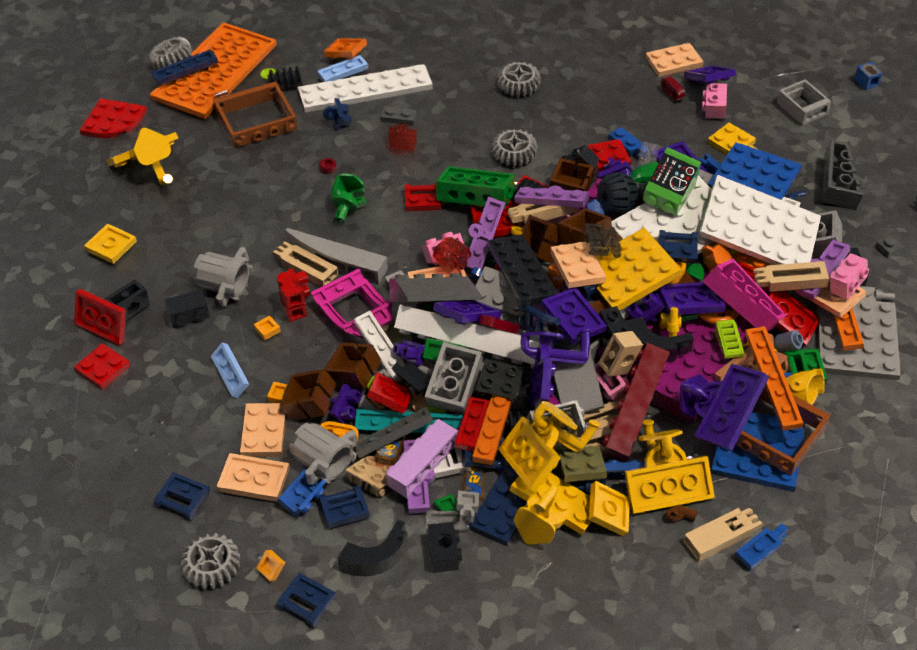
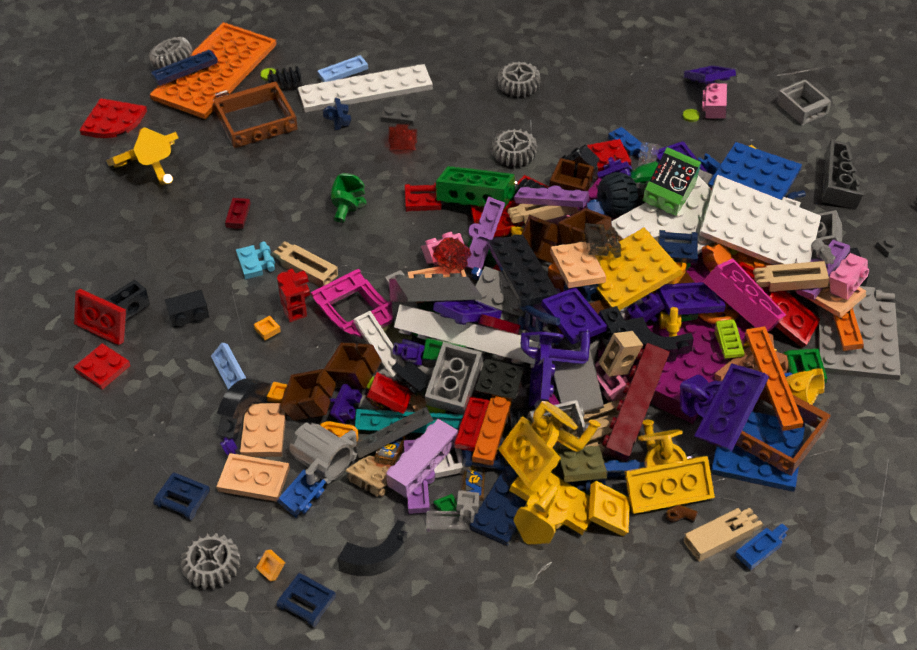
(110, 243): yellow plate -> none
(223, 274): light grey container -> none
(229, 446): none -> dark purple plate
(237, 213): none -> dark red plate
(237, 401): none -> black arch
(250, 261): none -> medium azure plate
(327, 166): dark red tile -> none
(344, 511): dark blue plate -> none
(345, 48): orange plate -> none
(345, 257): light grey slope -> none
(444, 558): black brick -> none
(672, 88): dark red beam -> none
(674, 59): light nougat plate -> none
(691, 115): none -> lime piece
(696, 272): green tile -> none
(727, 136): yellow plate -> none
(788, 341): sand blue brick -> none
(823, 251): none -> light grey axle
(868, 75): blue brick -> none

